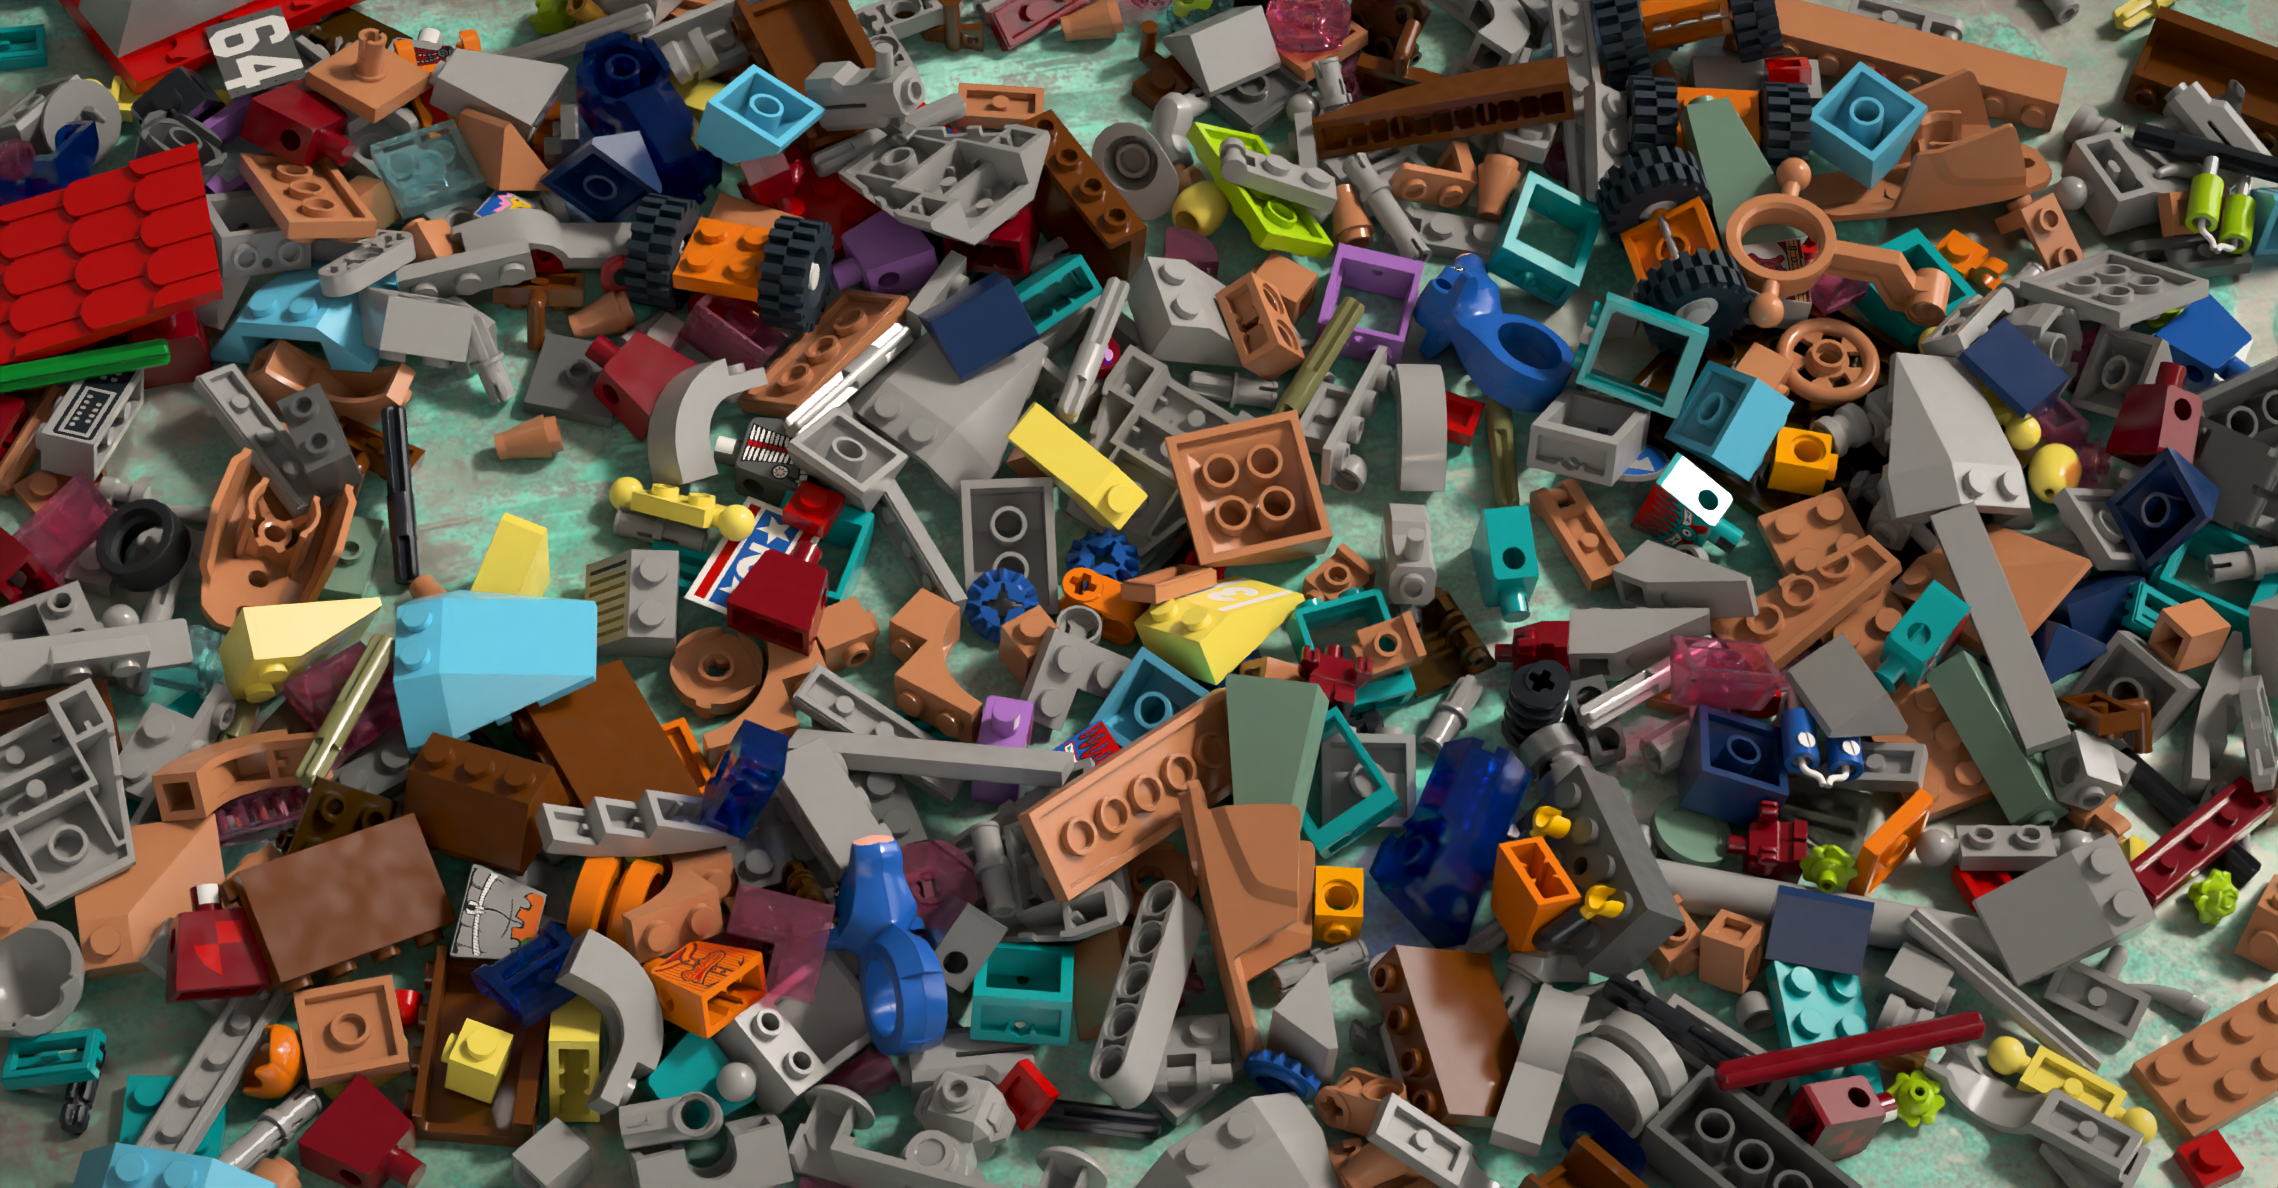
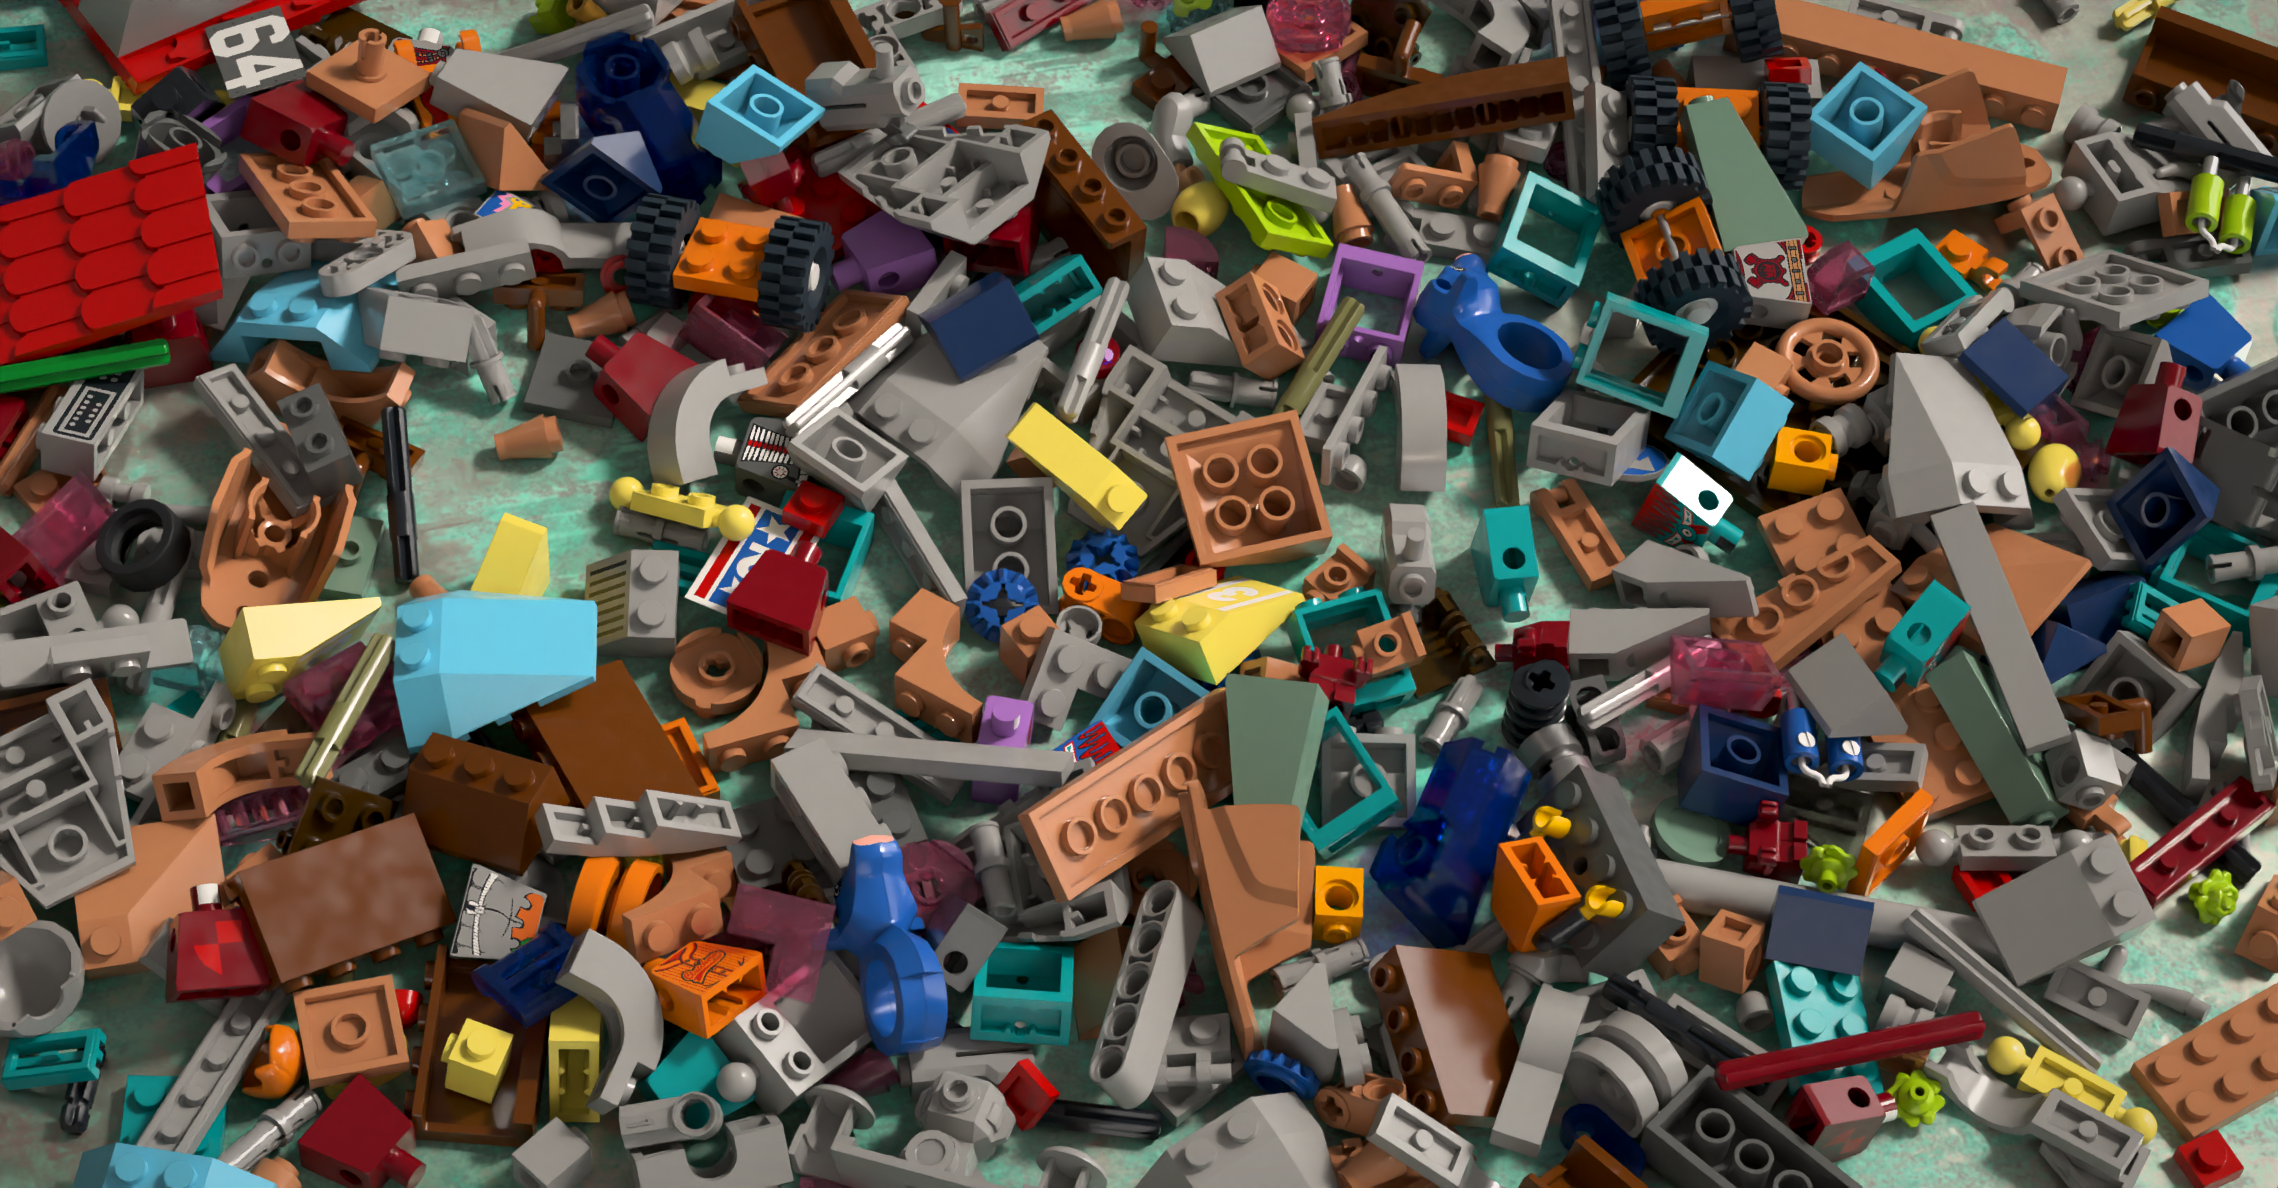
(744, 779): clear blue brick -> none
(1352, 1053): none -> light grey plate
(1917, 294): nougat piece -> none

